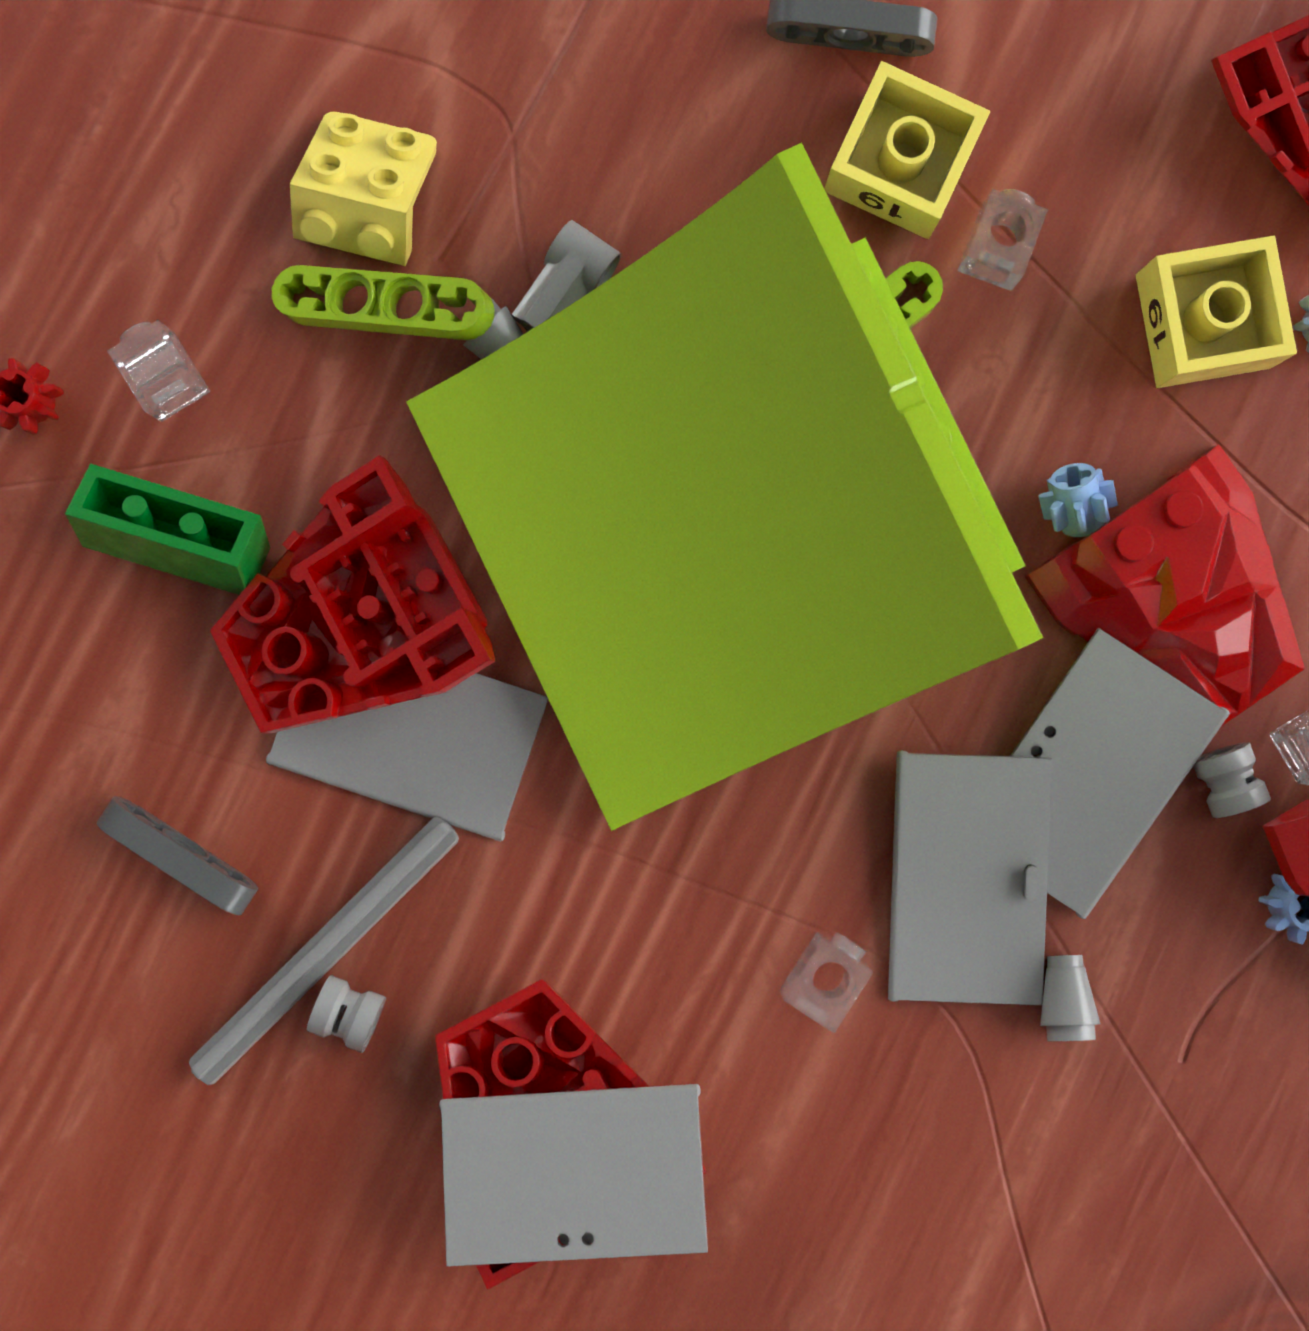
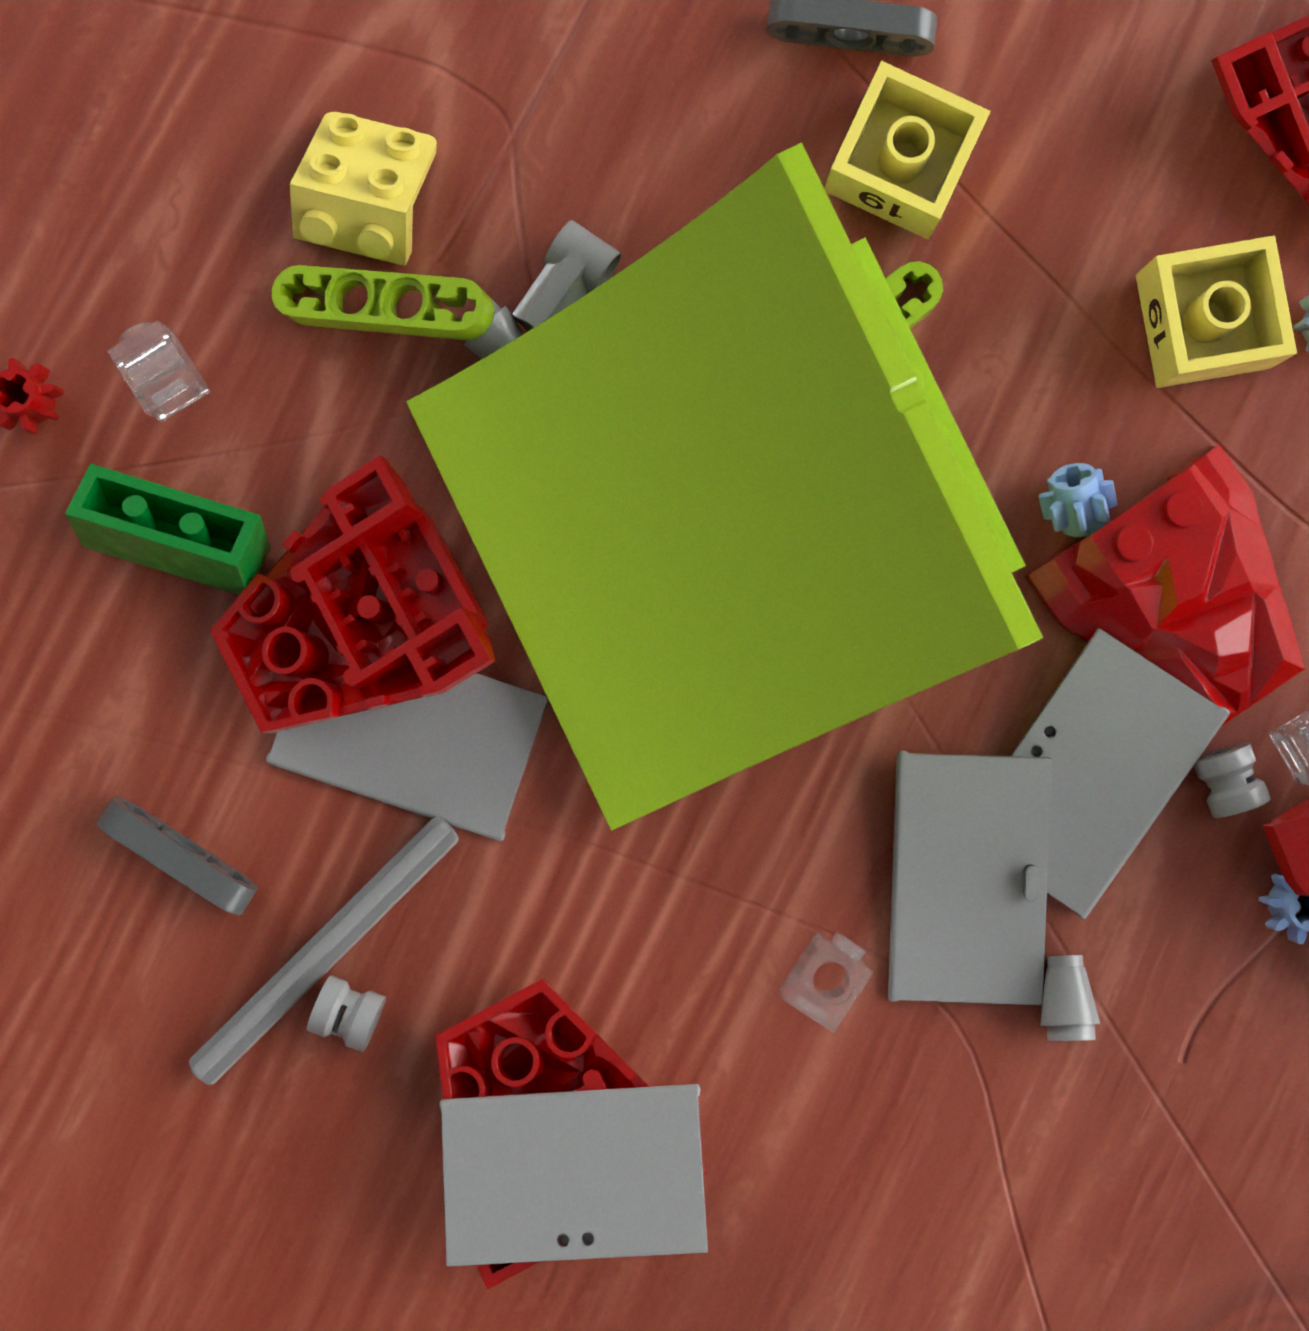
(995, 262): clear brick -> none

